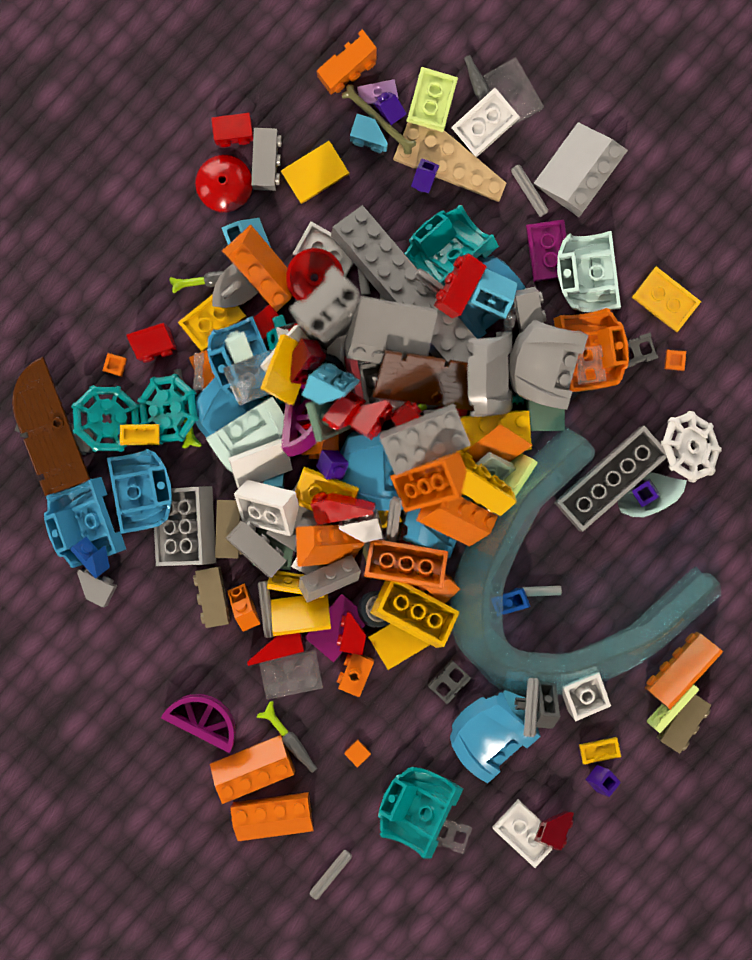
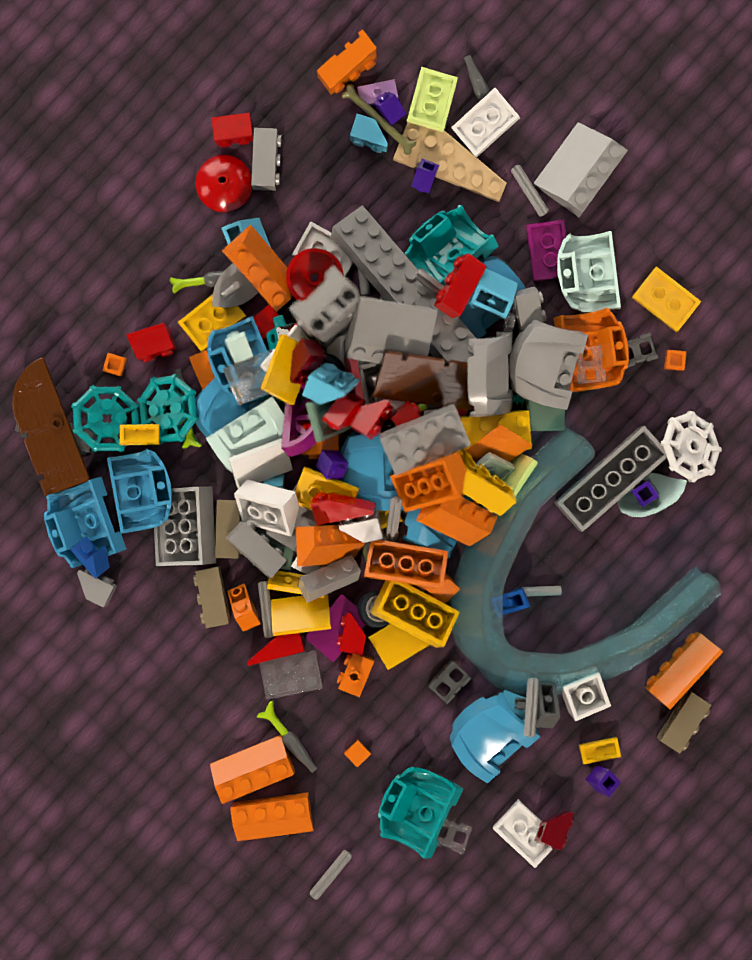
(198, 381): clear piece -> none
(205, 733): magenta window -> none
(315, 172): yellow tile -> none
(515, 88): clear tile -> none
(664, 715): yellowish green tile -> none

